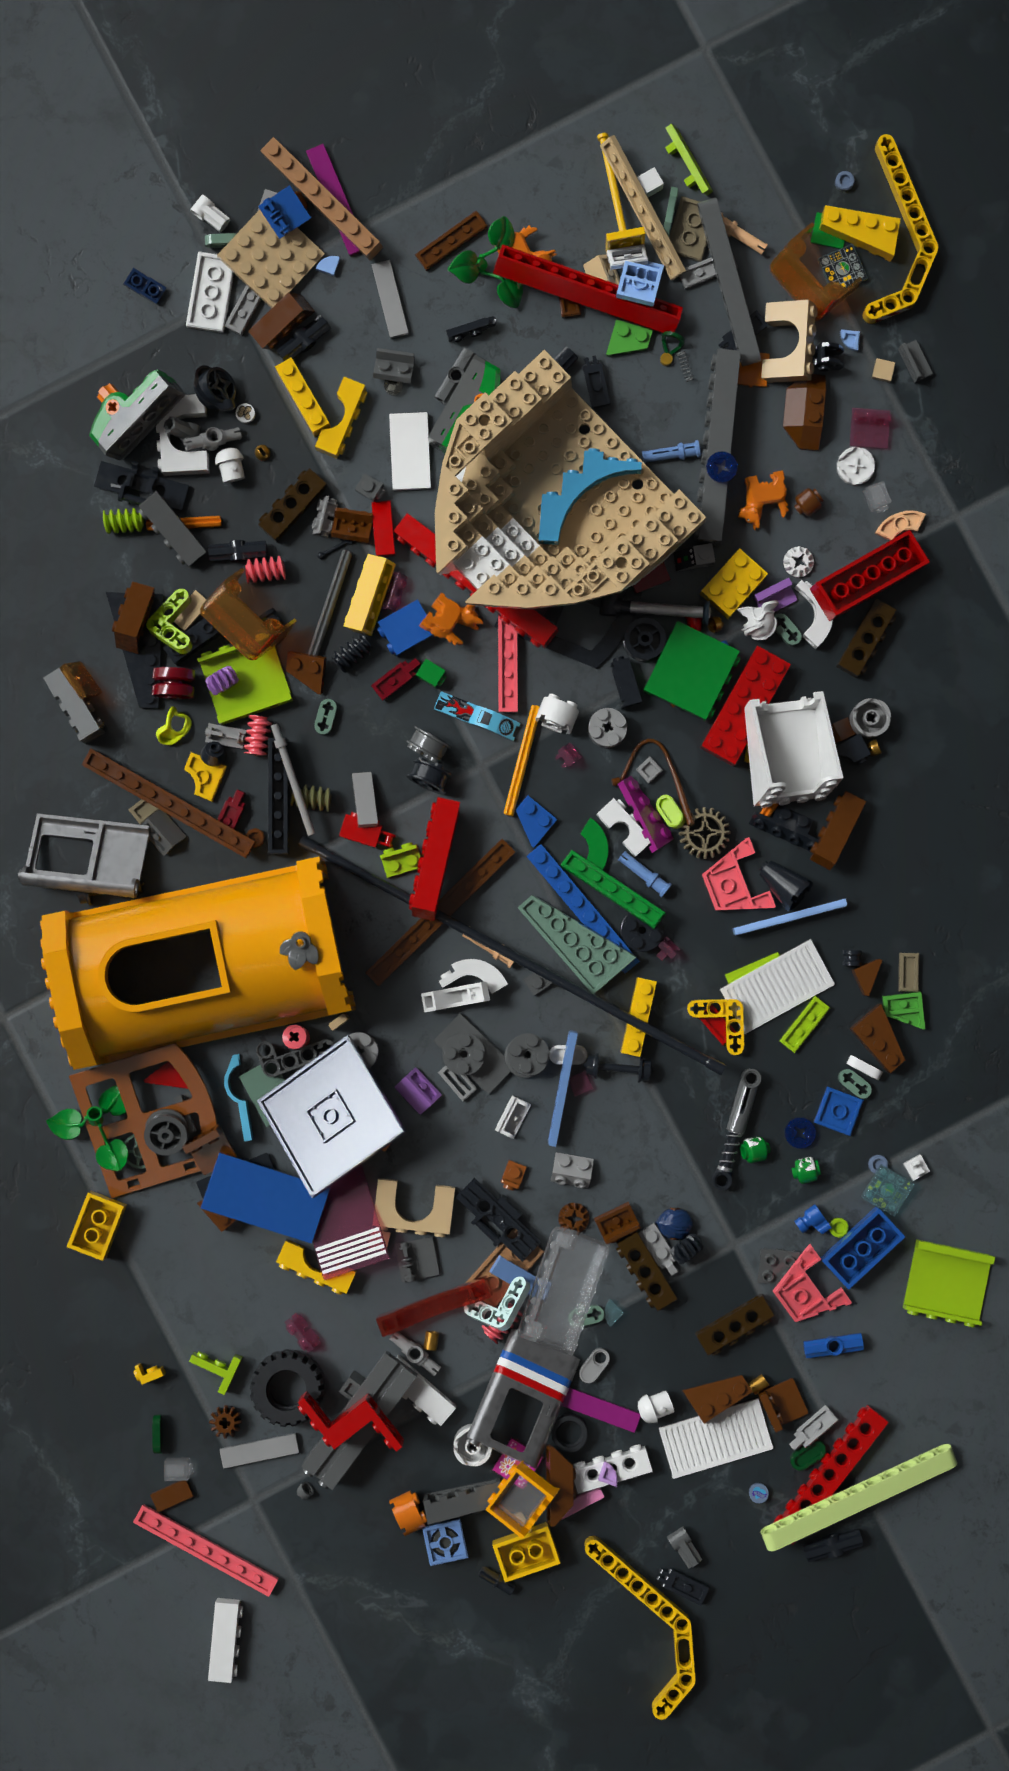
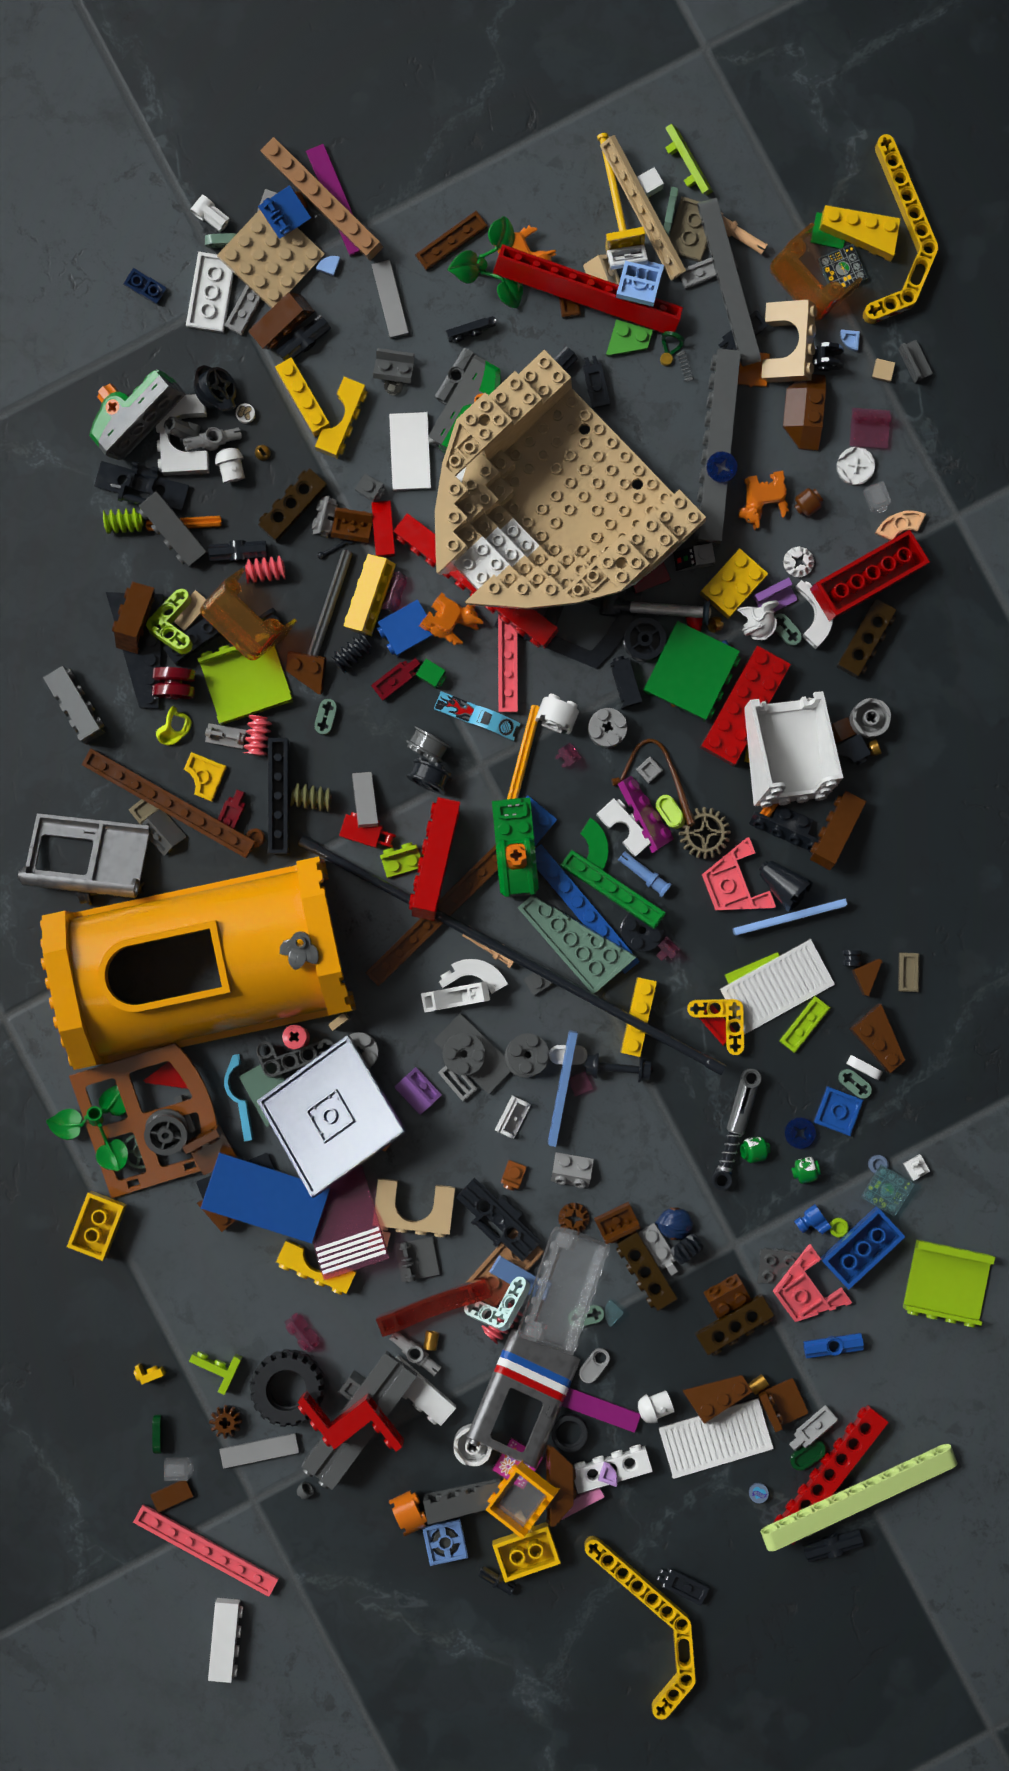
(80, 680): clear orange tile -> none
(213, 754): black cone -> none
(222, 680): medium lavender gear -> none
(280, 743): light grey bar -> none
(515, 847): none -> green piece
(595, 470): dark azure arch -> none
(680, 451): medium blue pin -> none
(683, 1544): dark grey piece -> none
(727, 1295): none -> reddish brown bracket
(844, 181): sand blue tile -> none
(905, 1008): bright green wing -> none

